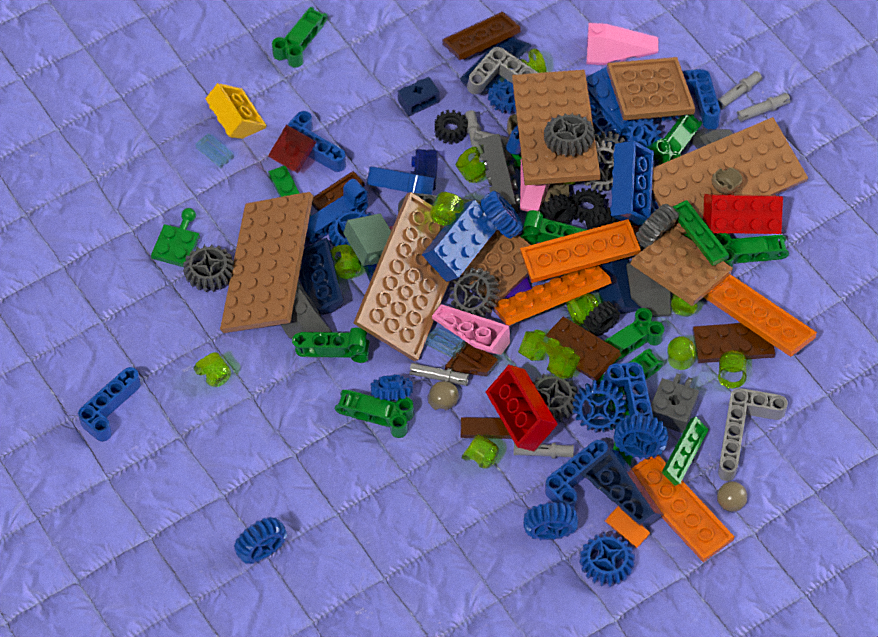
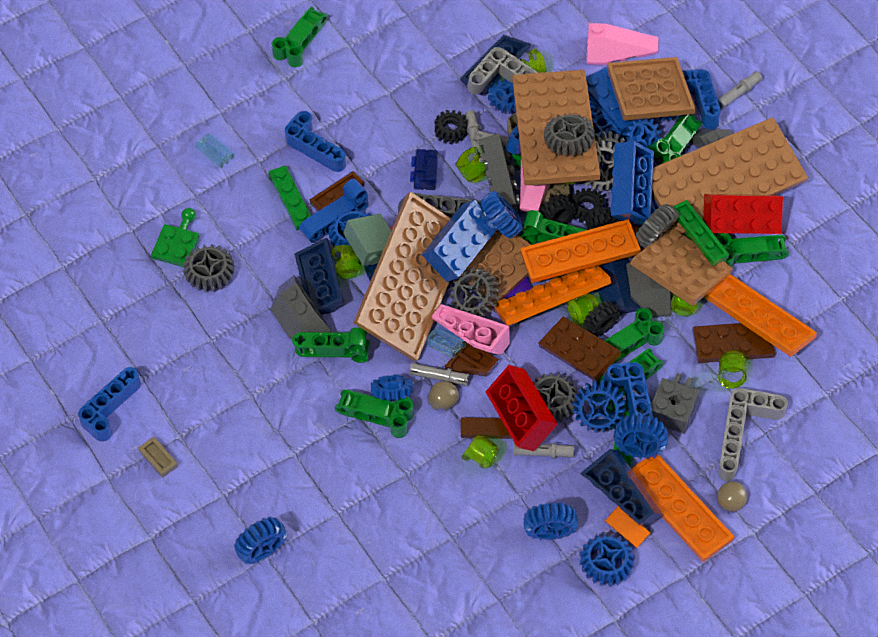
(158, 457): none -> dark tan tile
(215, 368): clear neon green helmet -> none
(234, 111): yellow slope -> none
(267, 263): medium nougat plate -> none
(292, 149): clear red plate -> none
(400, 180): blue beam -> none
(418, 96): dark blue brick -> none
(444, 208): clear neon green helmet -> none
(481, 35): reddish brown plate -> none
(561, 359): clear neon green arch -> none
(573, 466): blue beam -> none
(681, 353): clear neon green helmet -> none
(685, 451): green plate -> none
(727, 181): dark tan hair -> none
(760, 108): light grey pin -> none

